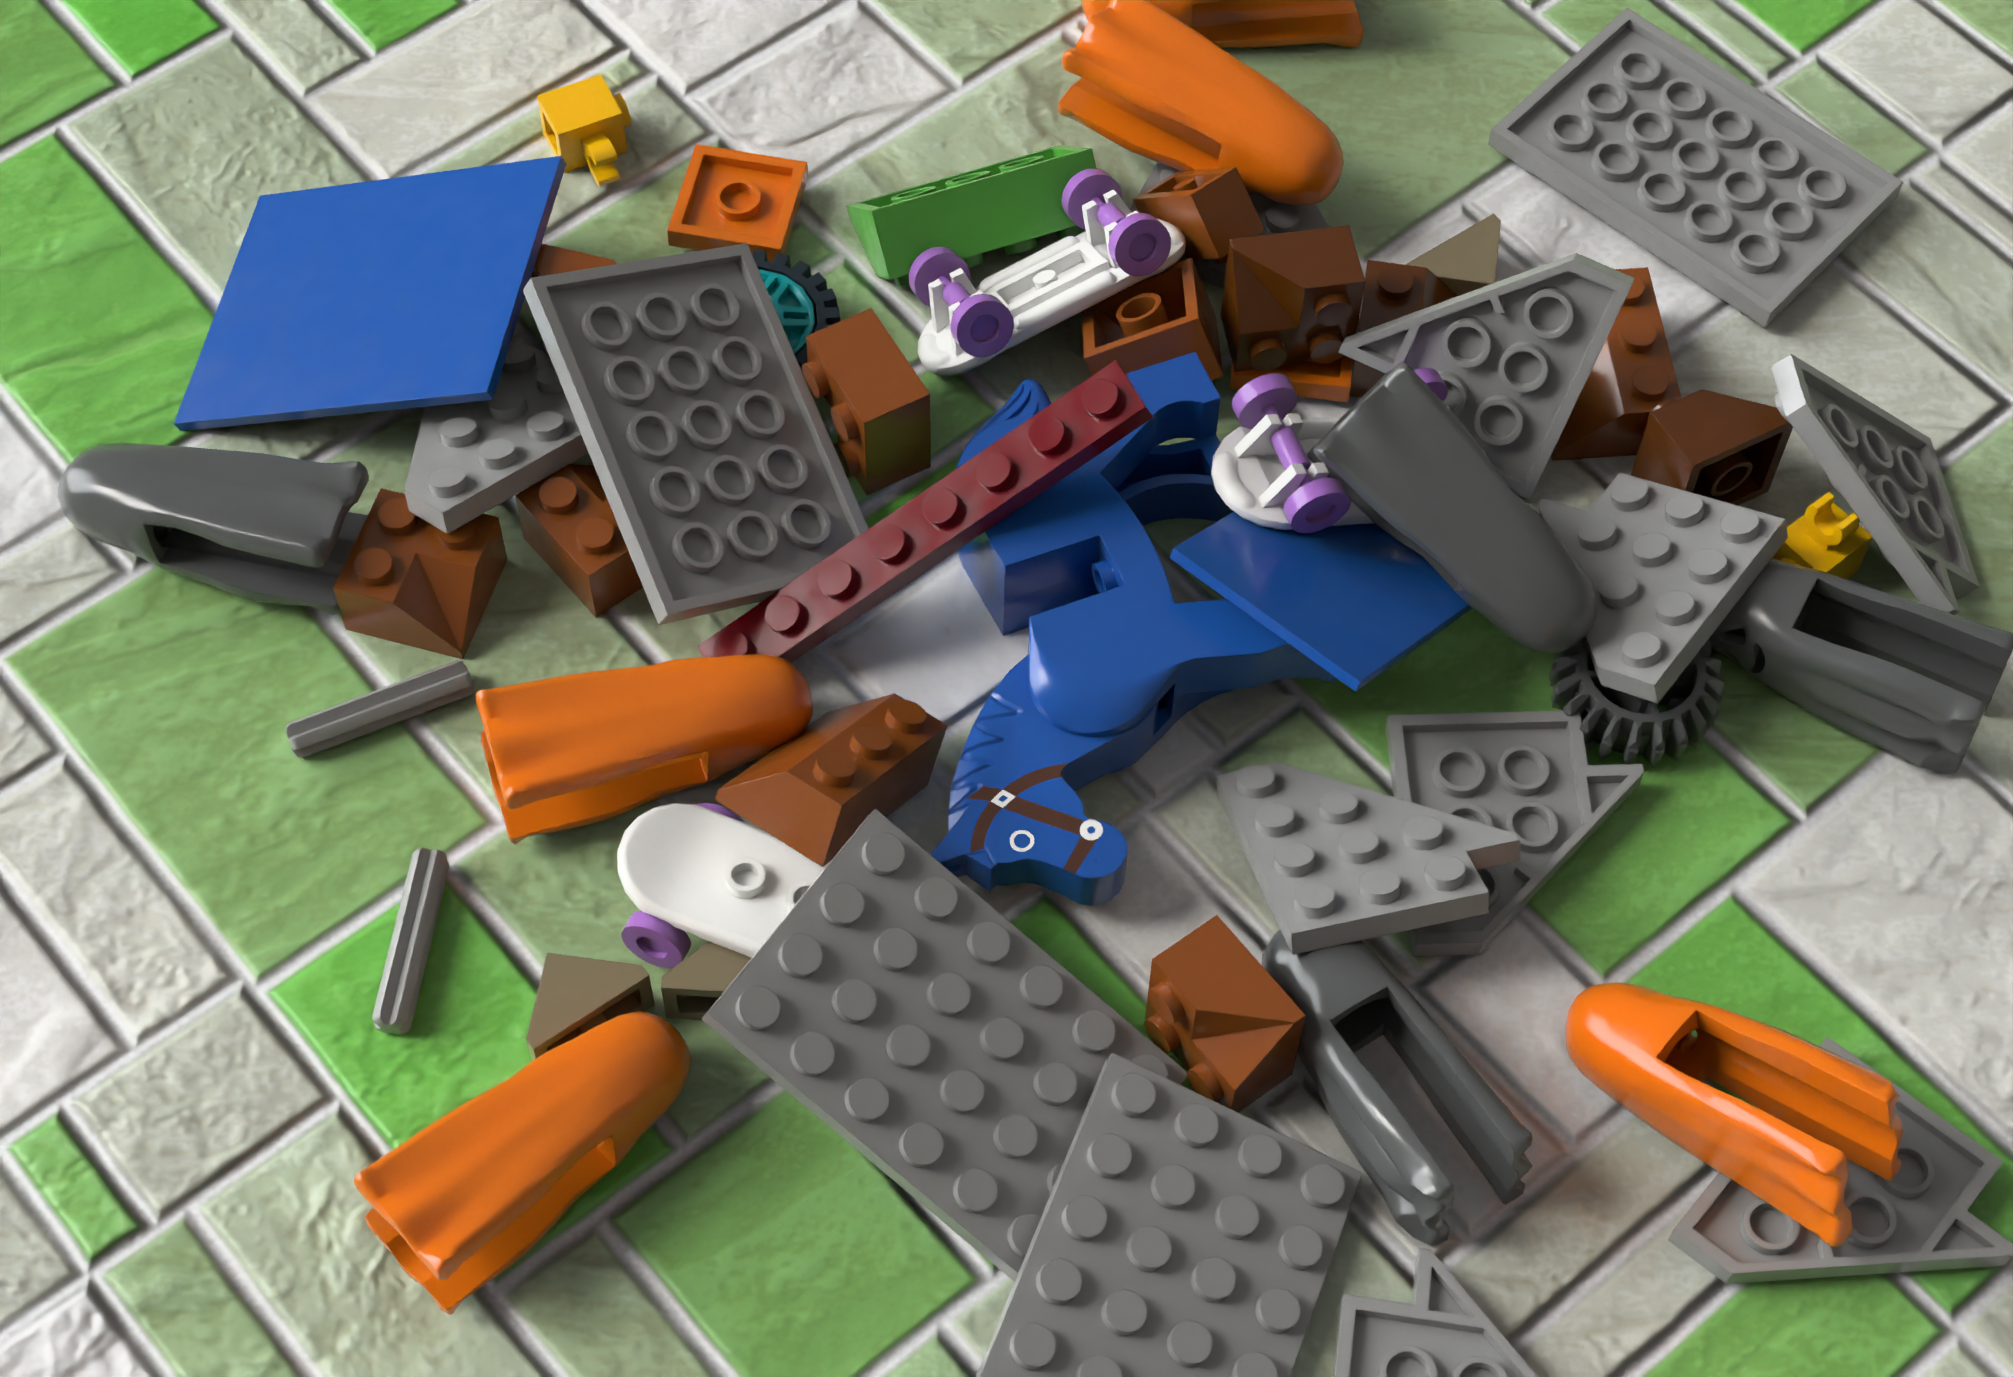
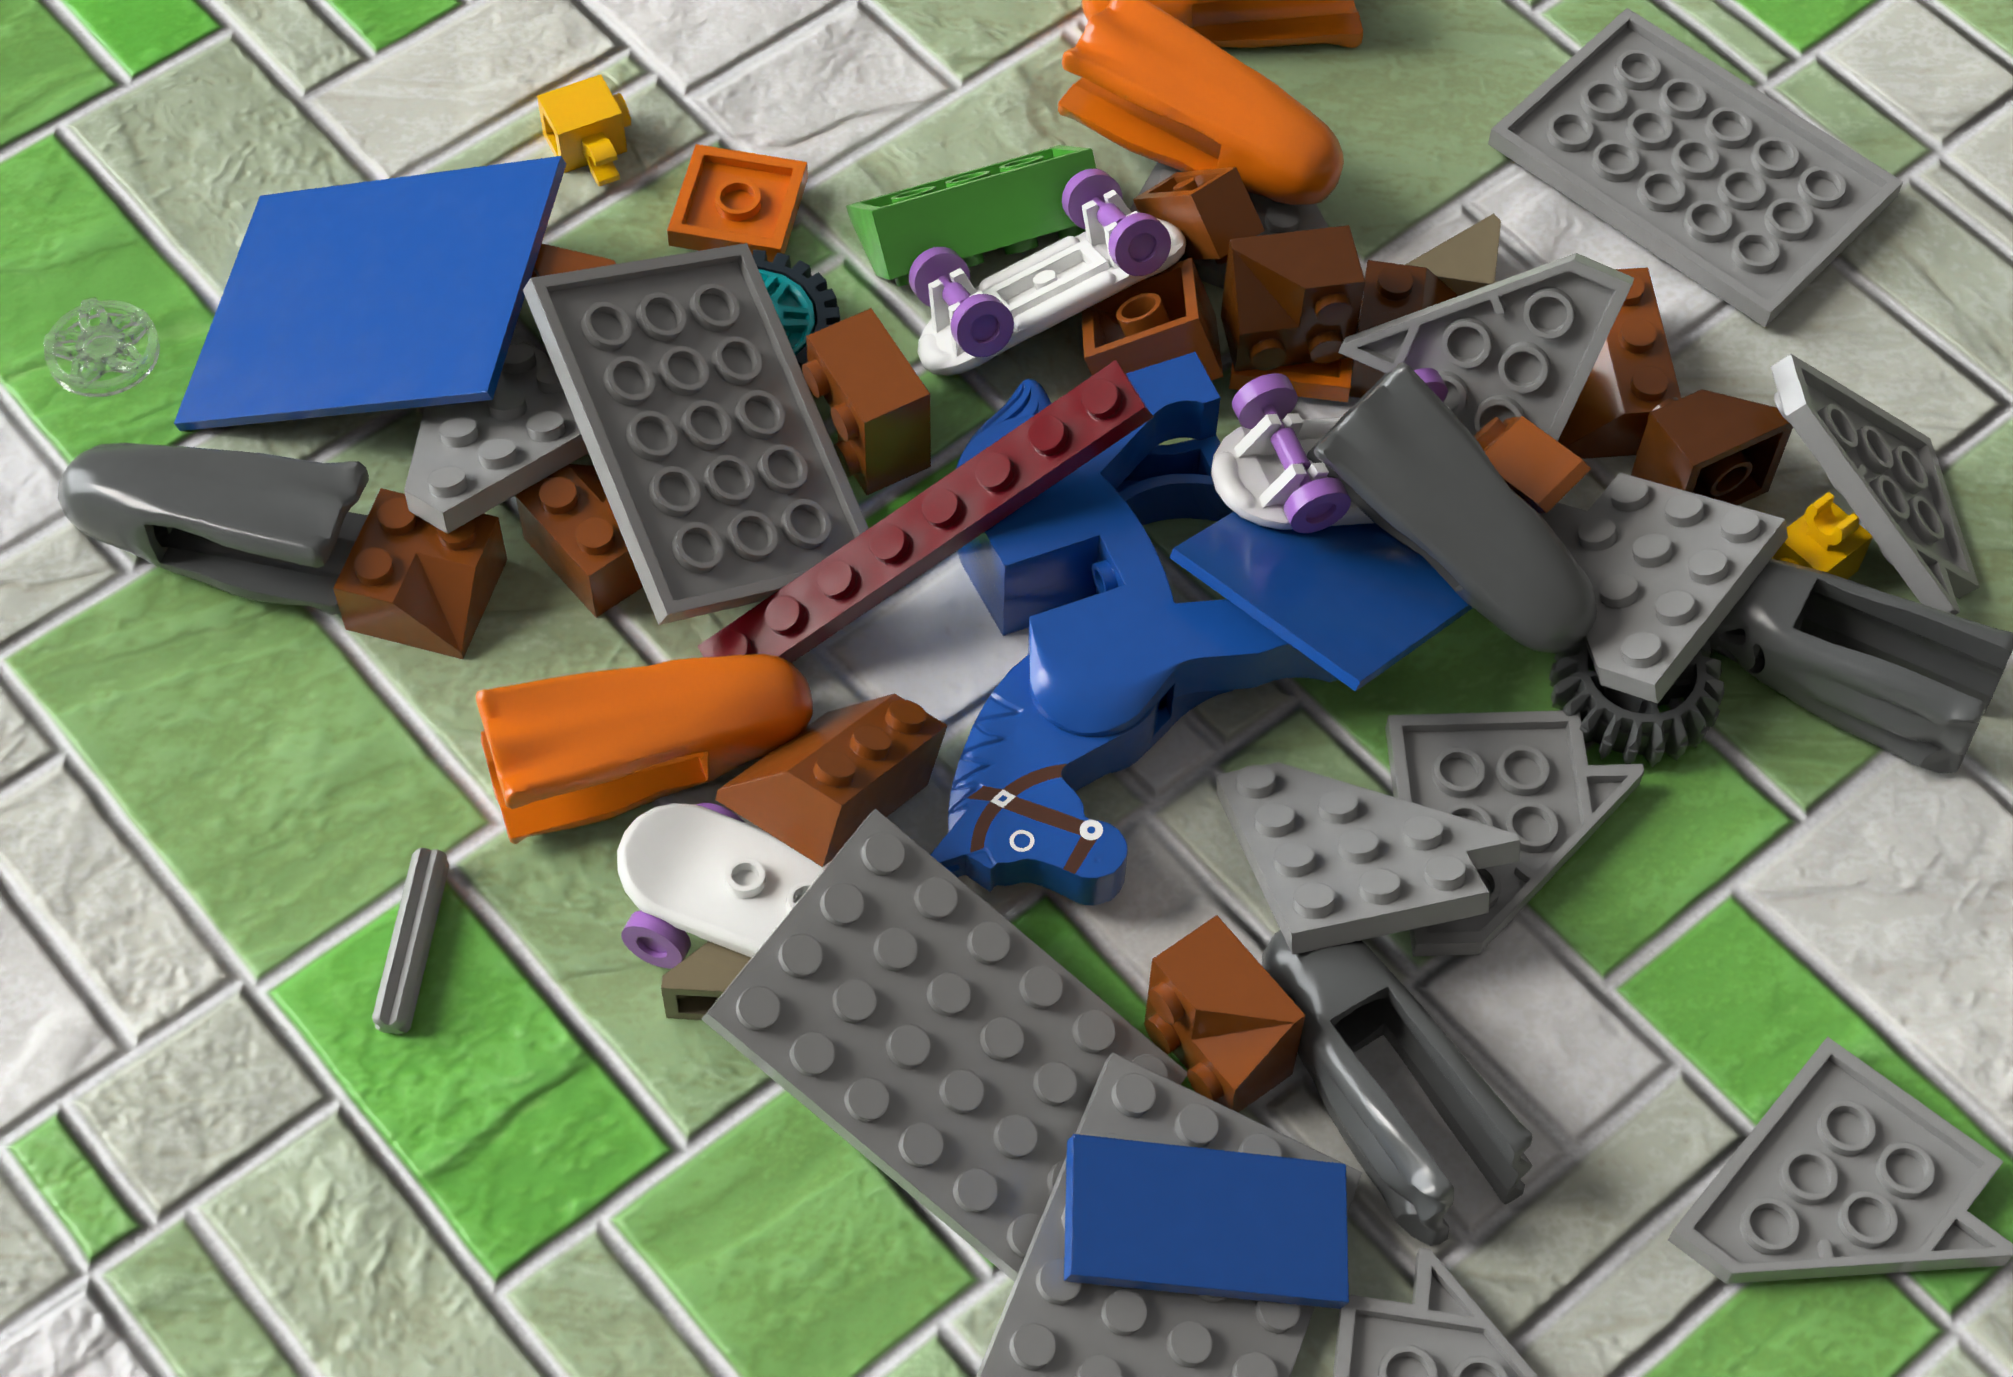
(101, 347): none -> clear wheel
(379, 708): light grey axle -> none
(512, 1161): orange piece -> none
(582, 994): dark tan slope -> none
(1206, 1222): none -> blue tile
(1531, 461): none -> dark orange slope
(1810, 1100): orange piece -> none

